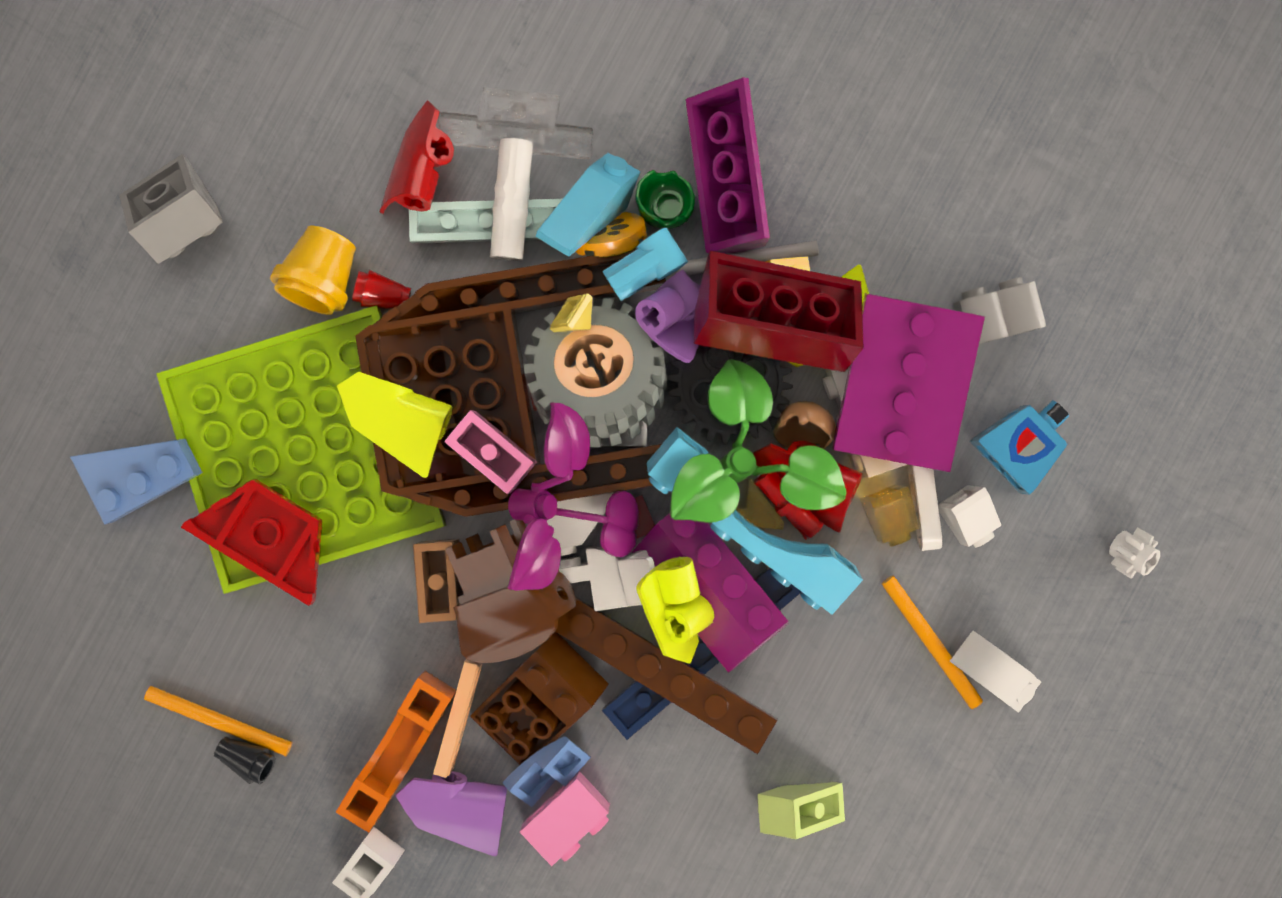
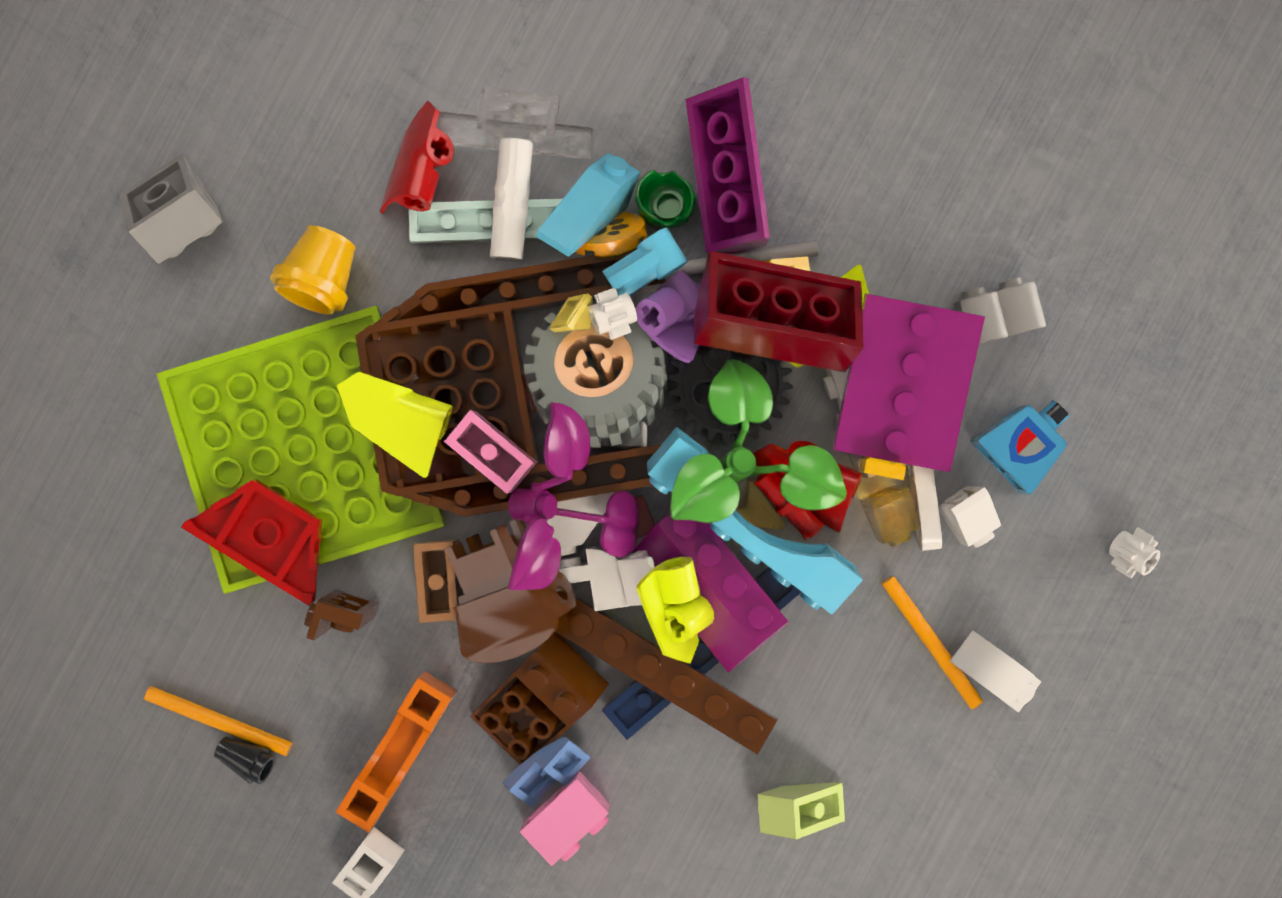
(134, 476): medium blue wing -> none
(340, 612): none -> reddish brown bracket
(379, 291): red cone -> none
(457, 809): medium lavender panel -> none
(458, 718): light nougat tile -> none
(612, 313): none -> white gear
(805, 423): medium nougat hair -> none
(882, 468): none -> yellow tile

